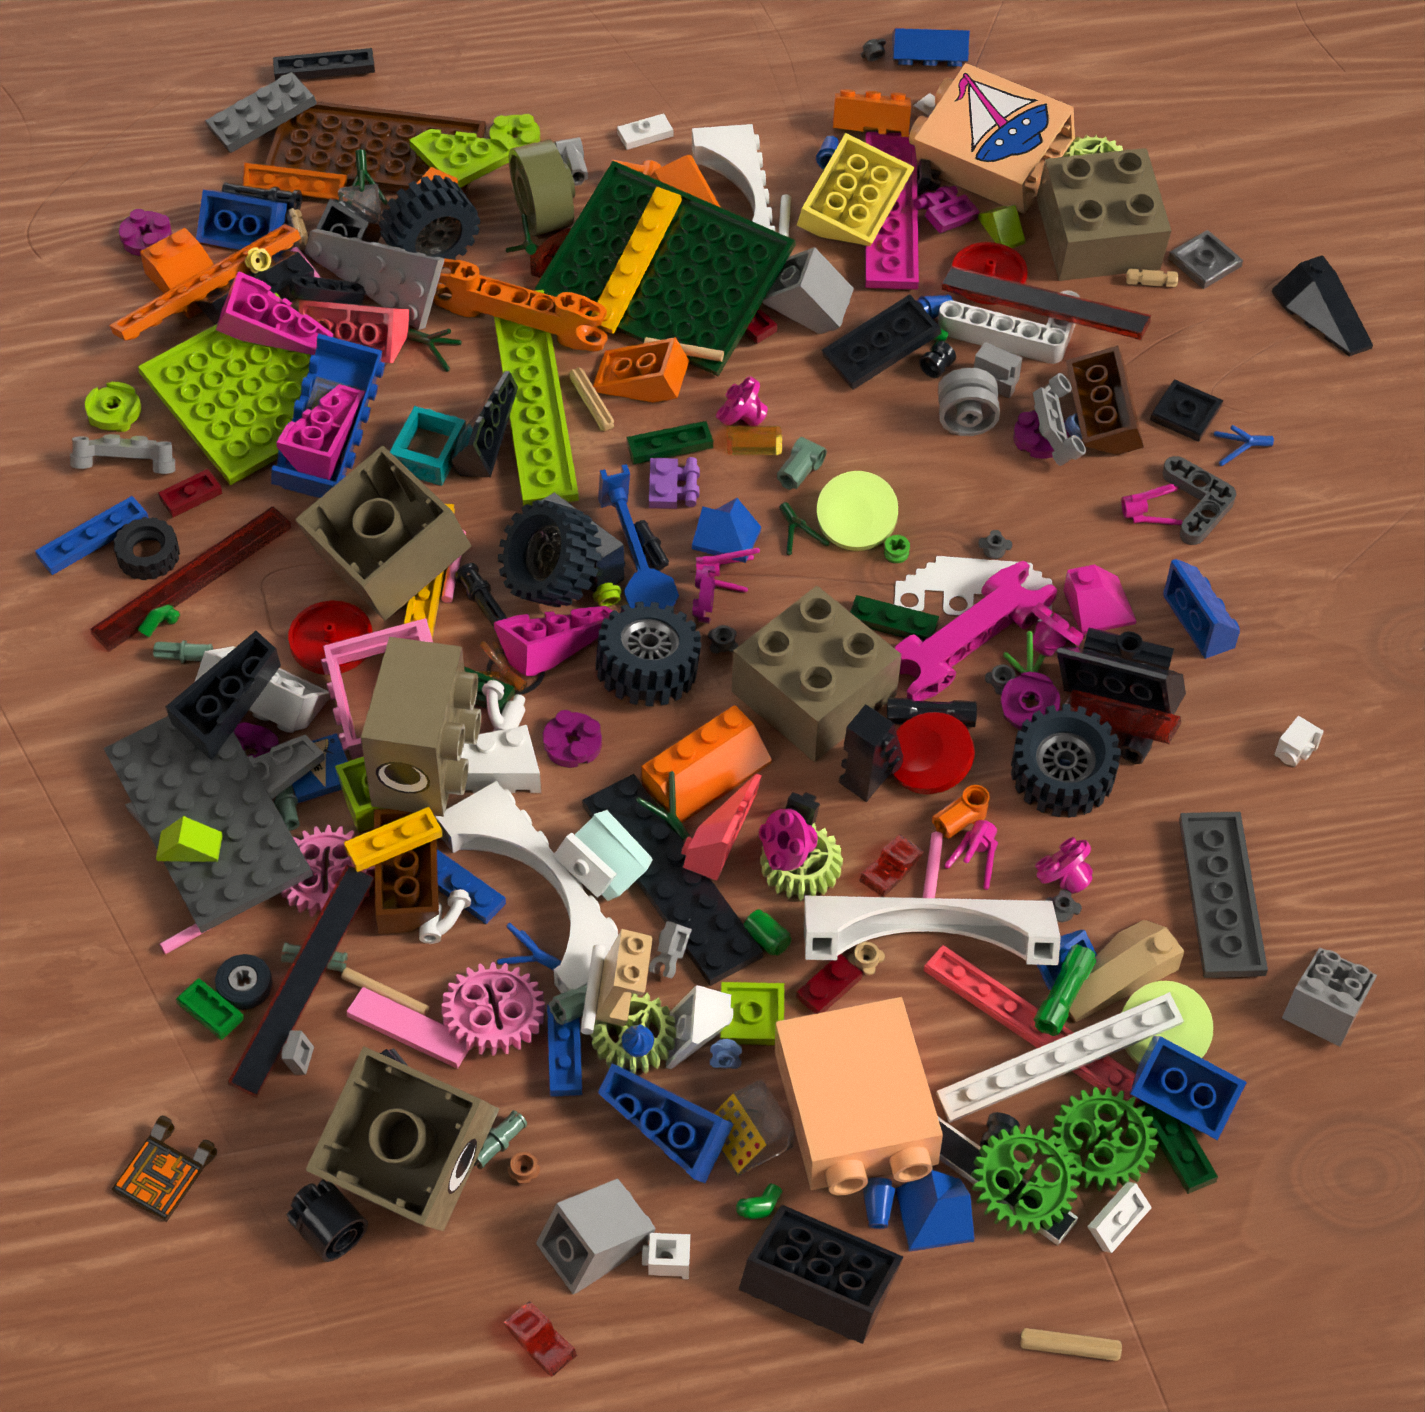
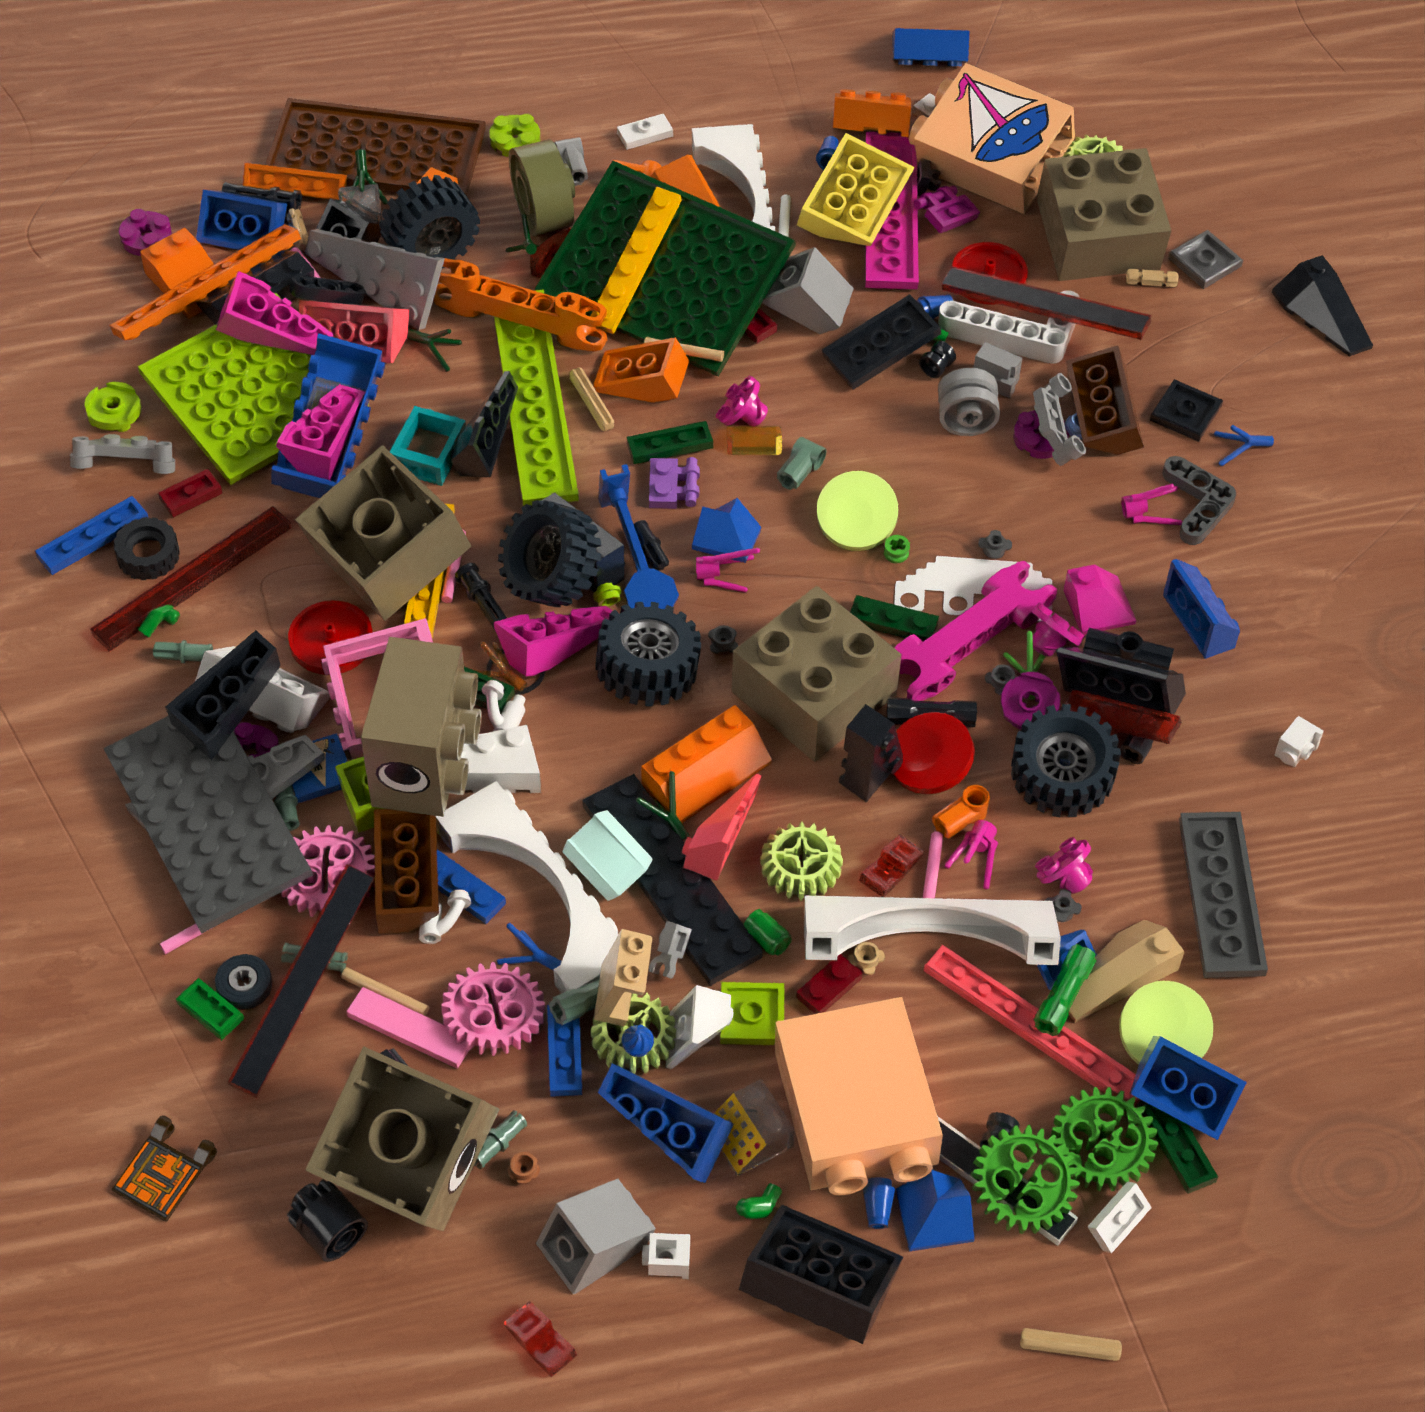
(189, 842): lime slope -> none
(261, 112): dark grey plate -> none
(264, 260): light yellow plate -> none
(297, 1052): light grey plate -> none
(325, 64): black plate -> none
(393, 839): yellow plate -> none
(461, 154): lime plate -> none
(572, 724): magenta plate -> none
(584, 865): white plate -> none
(592, 990): white bar -> none
(706, 595): magenta plate -> none
(725, 1054): light blue plate -> none
(787, 839): dark pink plate -> none
(795, 522): dark green plant -> none
(804, 805): black tile -> none
(873, 49): dark grey plate -> none
(1003, 225): lime slope -> none
(1059, 1057): white plate -> none
(1329, 996): light grey slope -> none

